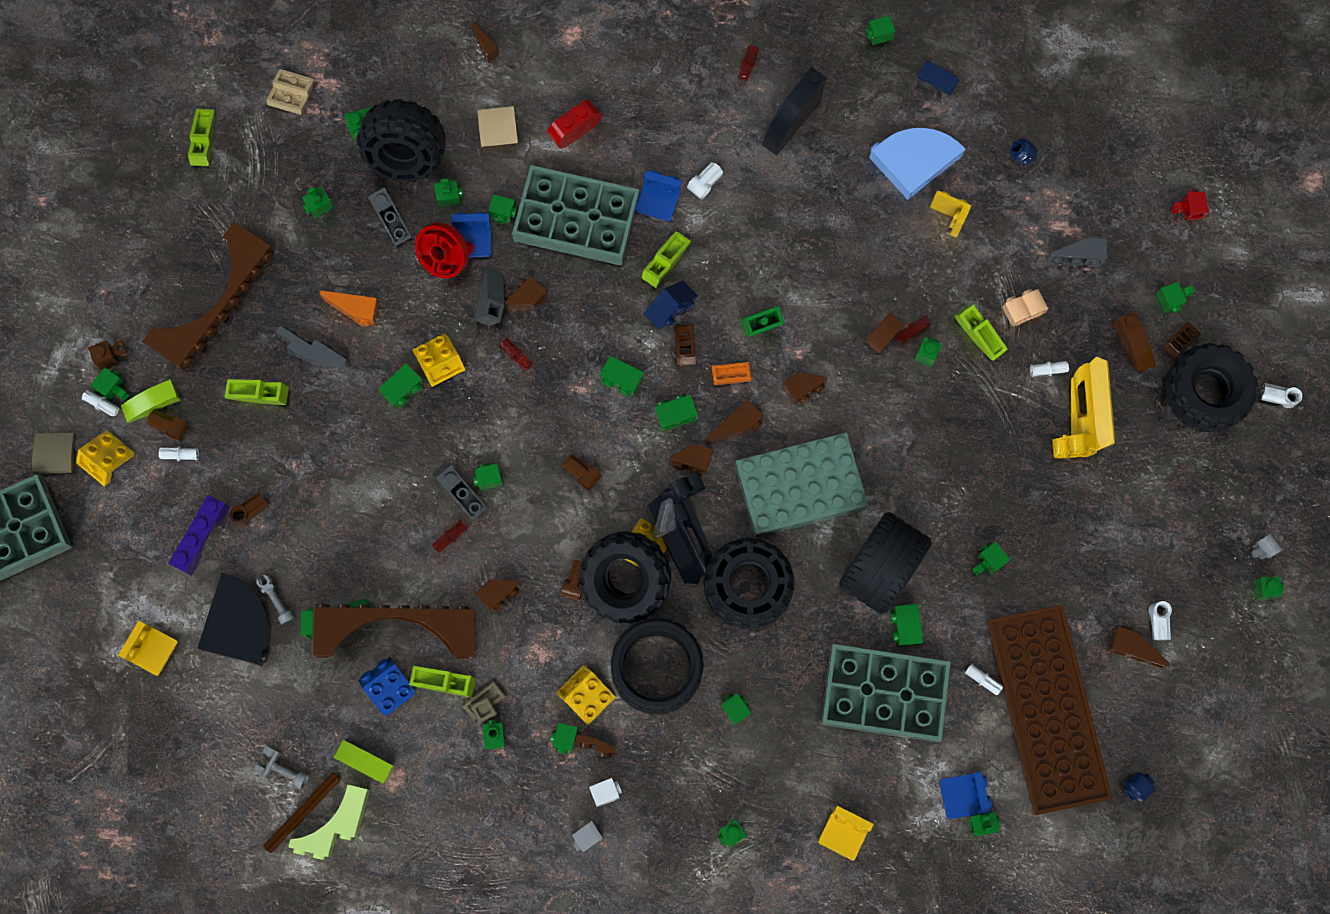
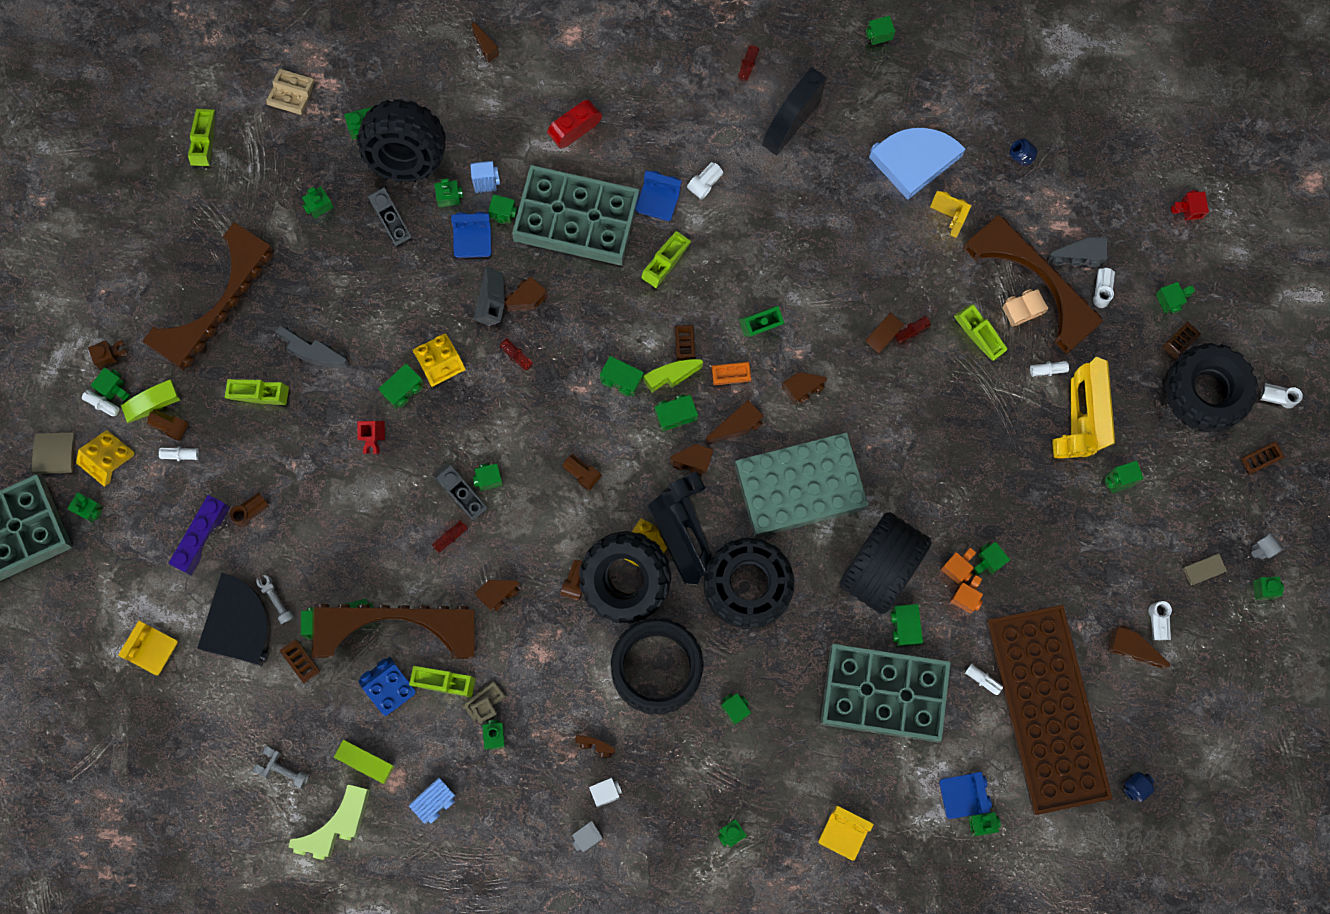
(85, 507): none -> green brick
(289, 647): none -> reddish brown slope
(300, 814): reddish brown axle -> none
(358, 308): orange slope -> none
(371, 432): none -> red brick
(432, 801): none -> light blue brick
(452, 243): red piece -> none
(484, 176): none -> light blue brick
(497, 126): tan slope -> none
(564, 738): green brick -> none
(586, 694): yellow bracket -> none
(666, 519): clear slope -> none
(670, 303): dark blue brick -> none
(671, 373): none -> lime slope
(928, 351): green brick -> none
(938, 77): dark blue slope -> none
(958, 567): none -> orange brick
(967, 596): none -> orange brick
(1074, 314): none -> reddish brown arch
(1104, 287): none -> white piece
(1123, 477): none -> green brick
(1135, 340): reddish brown slope -> none
(1204, 569): none -> dark tan tile
(1276, 450): none -> reddish brown slope

